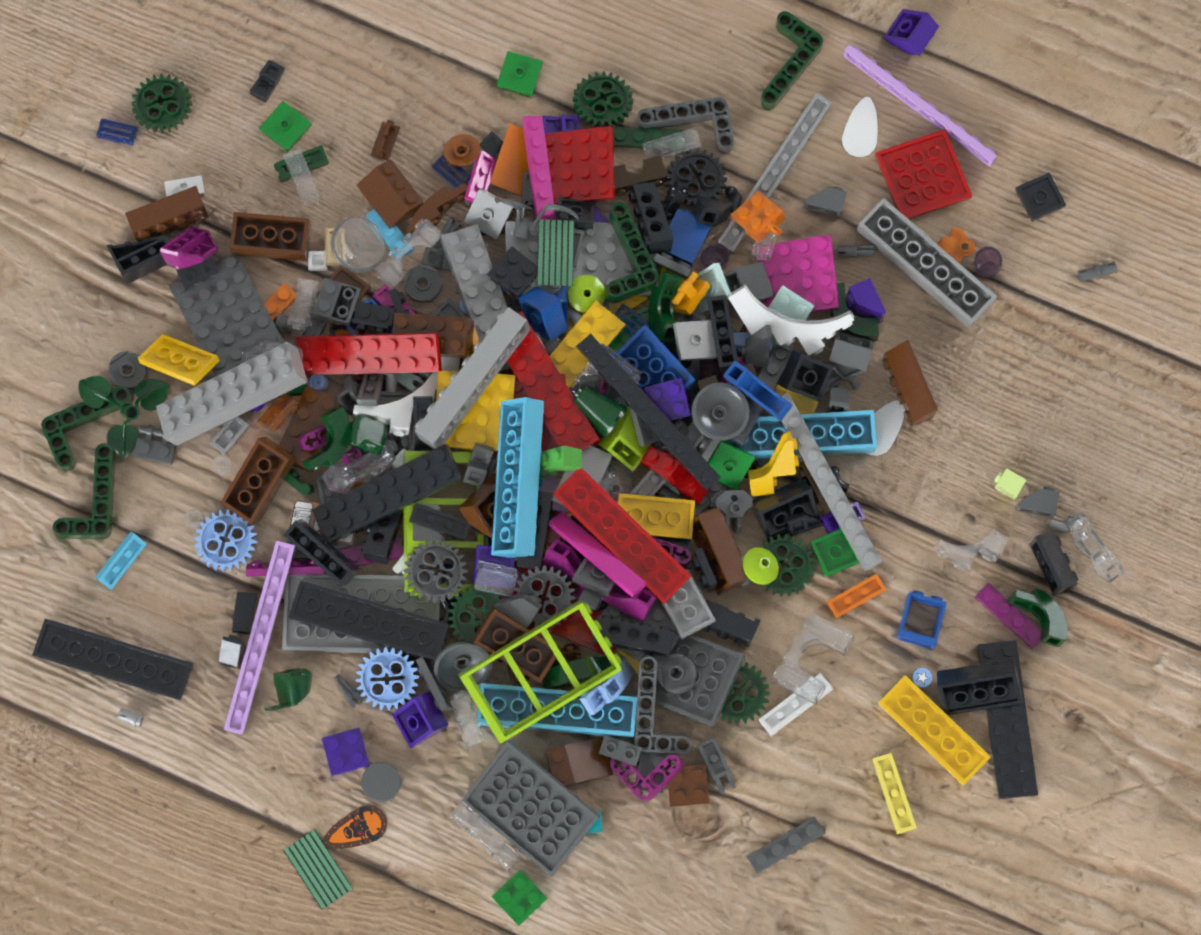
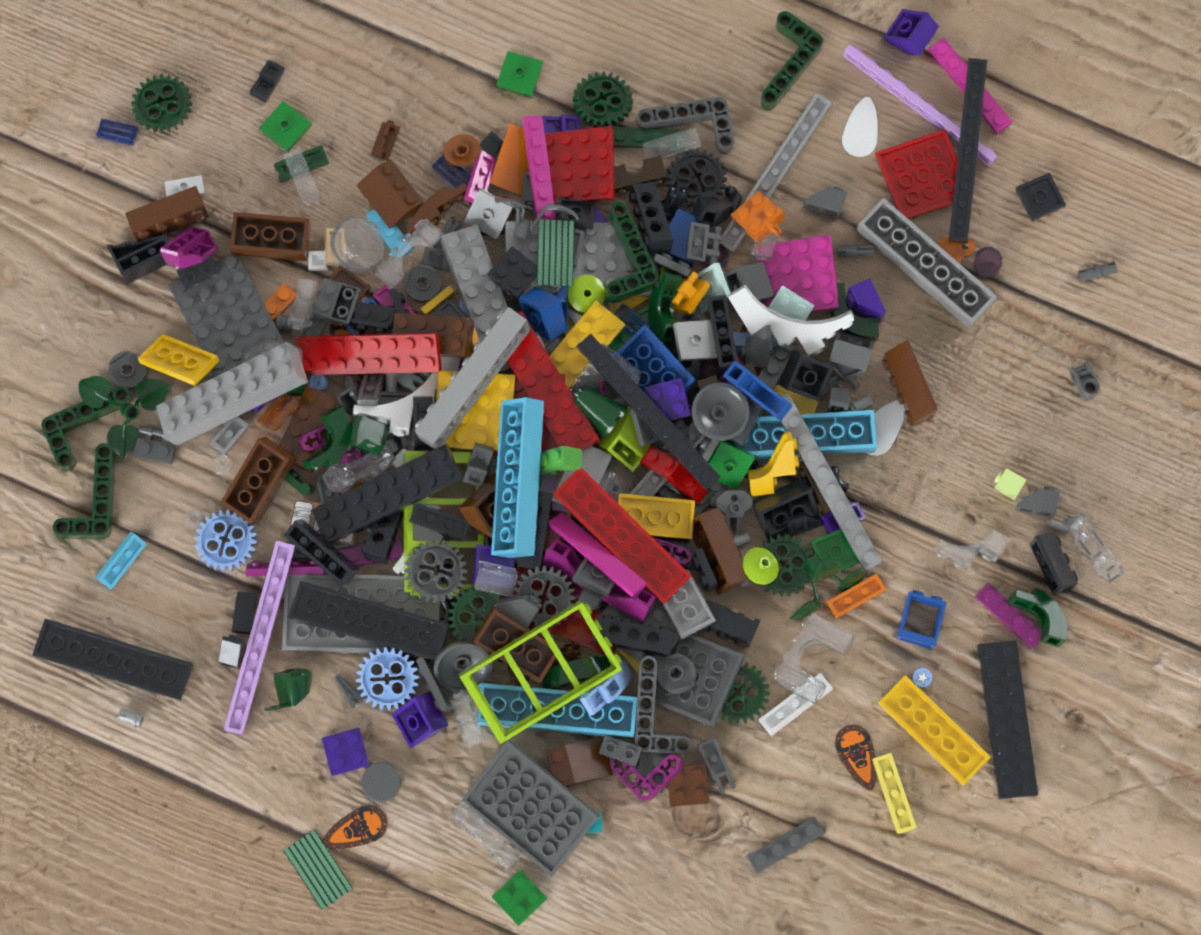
(437, 301): none -> yellow tile
(697, 243): none -> dark grey plate
(741, 539): none -> light grey pin
(819, 571): none -> dark green plant
(856, 753): none -> sticker
(860, 404): none -> light grey pin
(957, 70): none -> dark pink plate
(967, 150): none -> black plate
(979, 687): black slope -> none
(1083, 377): none -> dark grey piece

